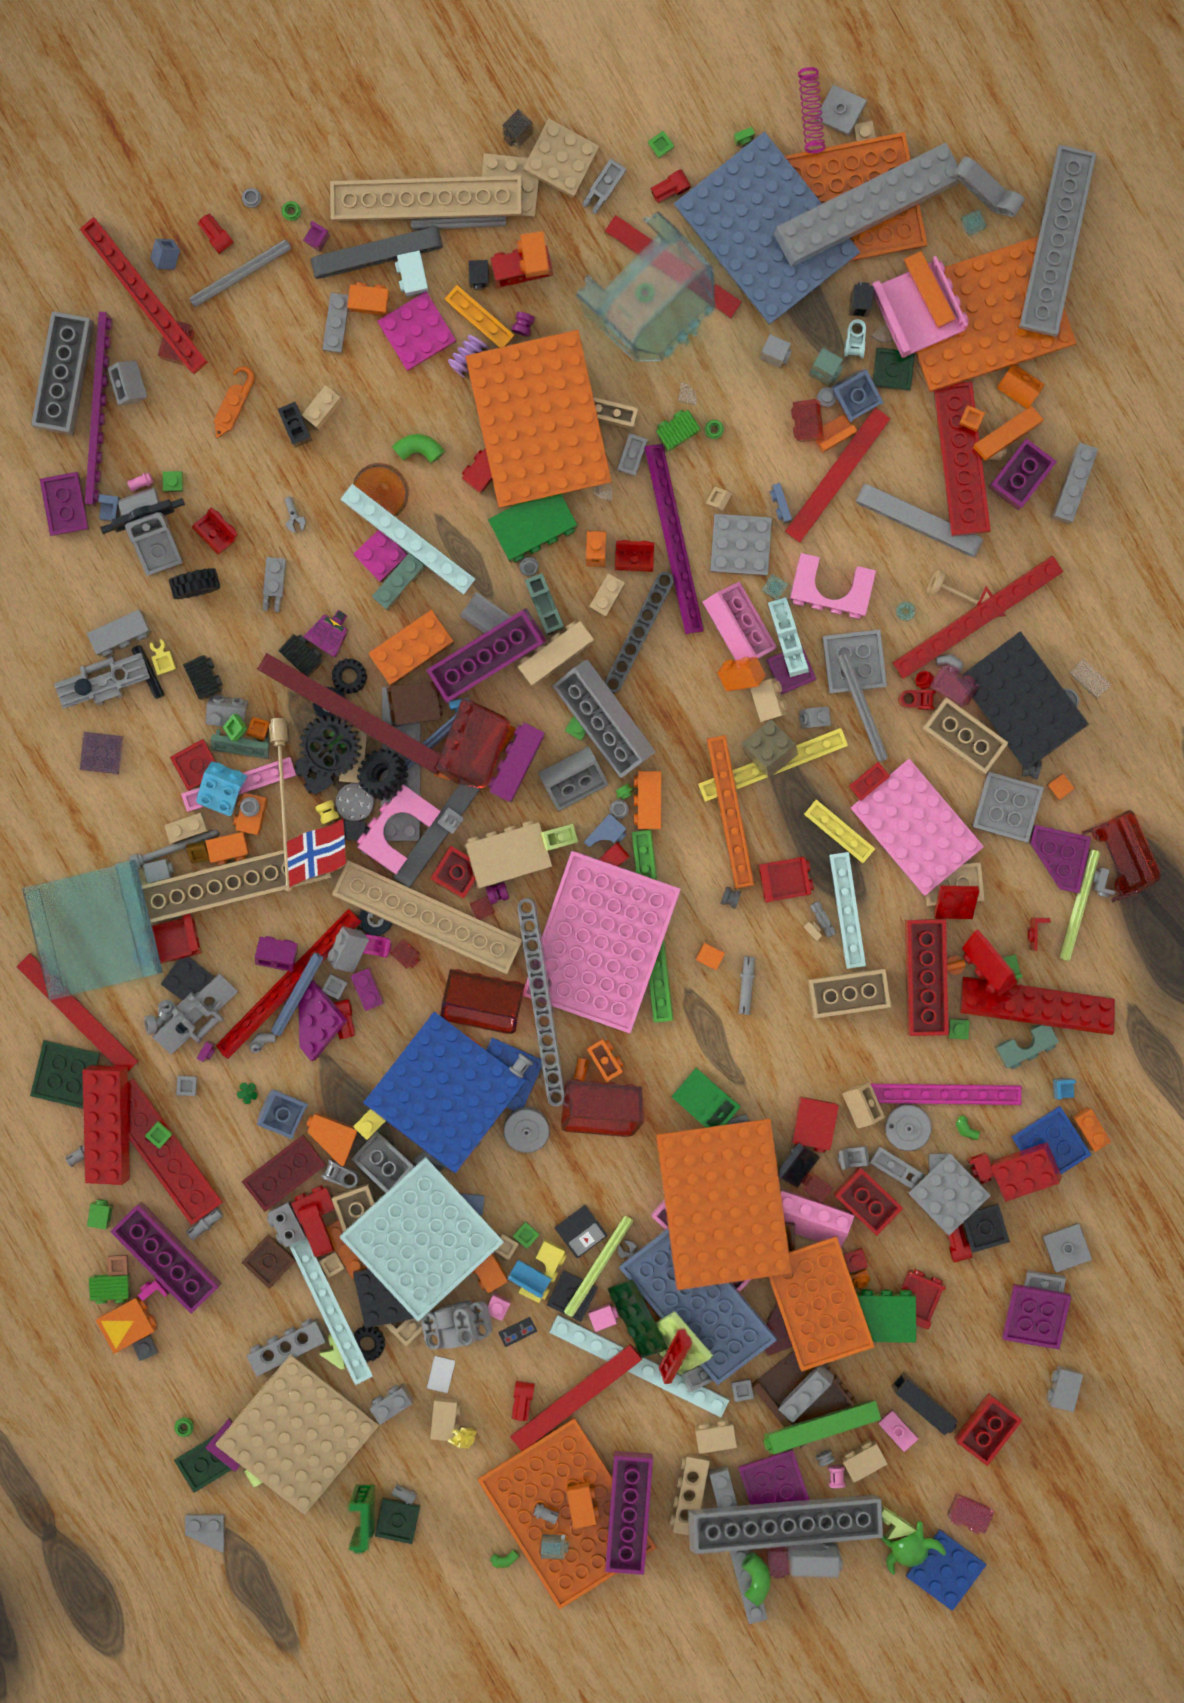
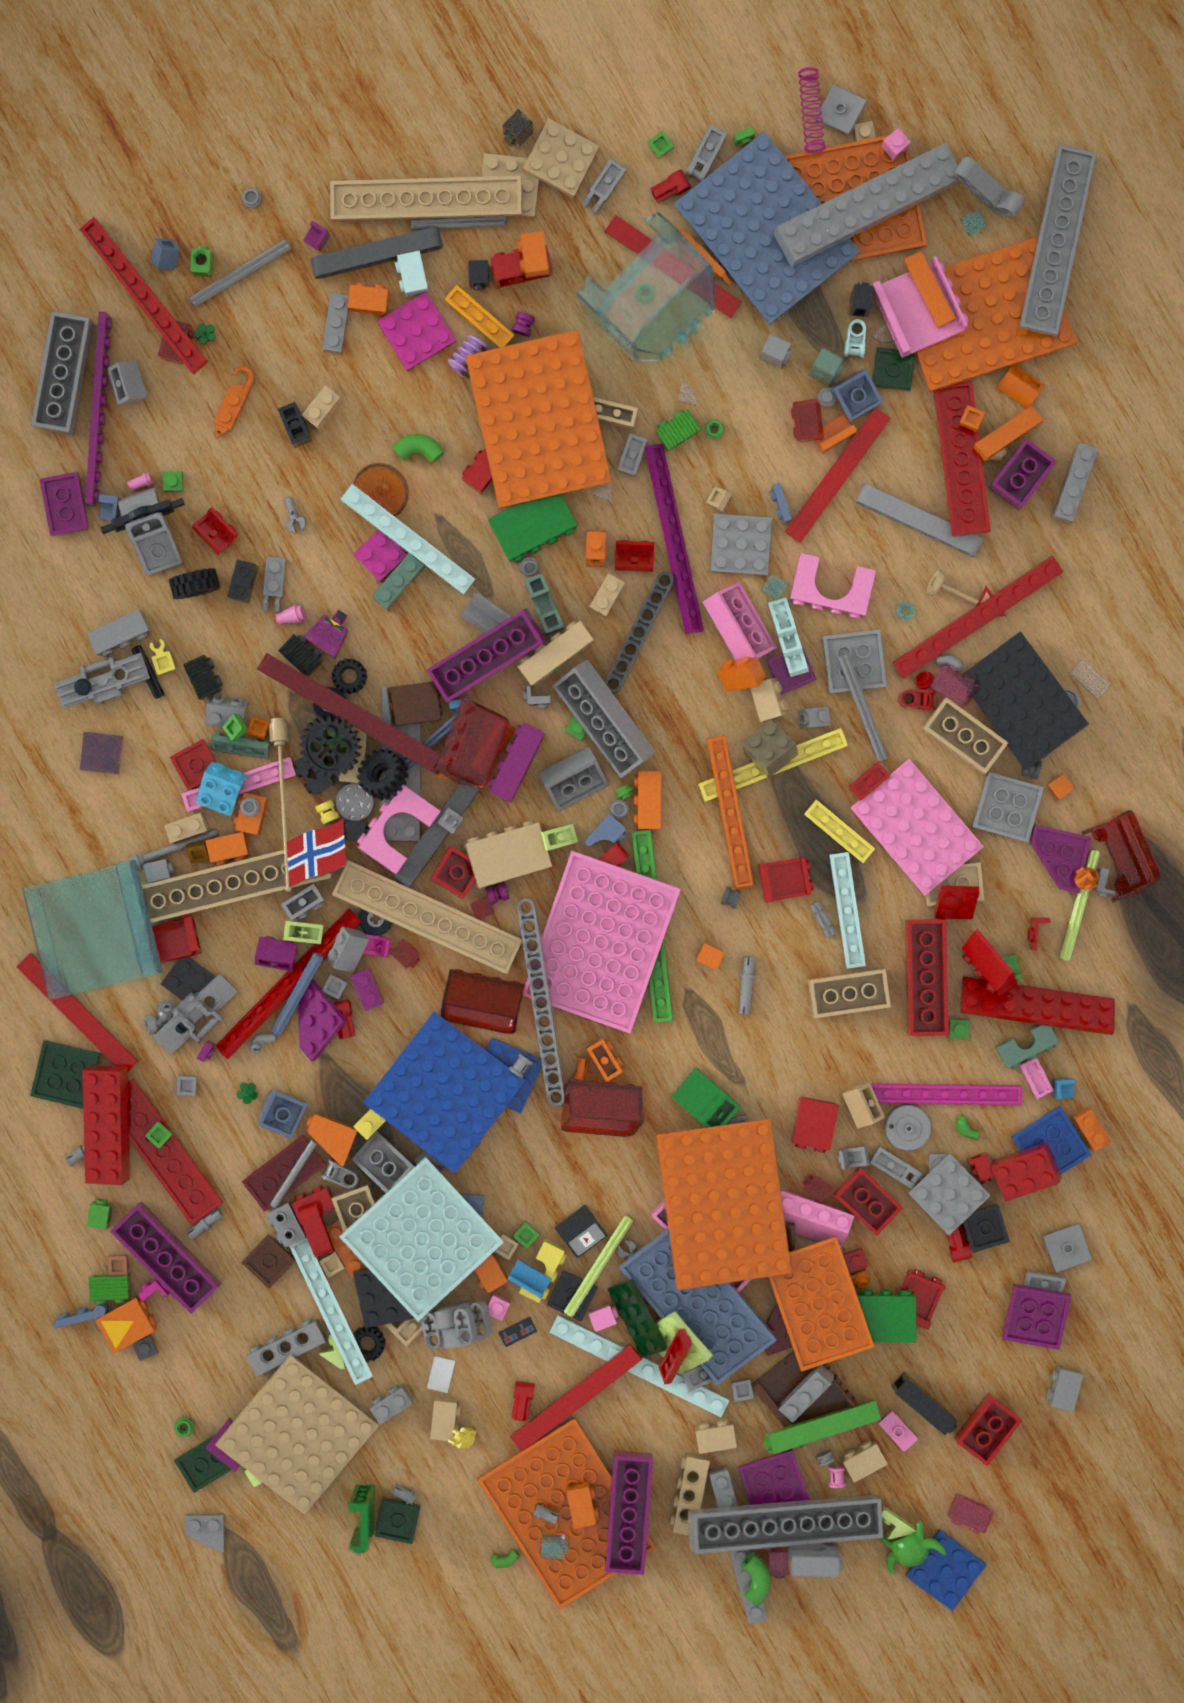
(81, 1315): none -> sand blue plate
(205, 269): none -> bright green brick
(205, 333): none -> green plant
(217, 236): red piece -> none
(242, 581): none -> black brick
(291, 205): bright green plate -> none
(293, 614): none -> bright pink cone
(293, 1174): none -> light grey bar
(303, 932): none -> yellowish green slope
(304, 901): none -> light grey brick
(411, 648): orange brick -> none
(526, 1129): light grey wheel -> none
(539, 701): none -> light grey bracket
(706, 153): none -> light grey plate
(719, 272): none -> orange plate
(797, 1165): black plate -> none
(813, 929): tan plate -> none
(896, 144): none -> bright pink brick
(955, 965): orange plate -> none
(1036, 1078): none -> bright pink plate
(1086, 878): none -> orange gear

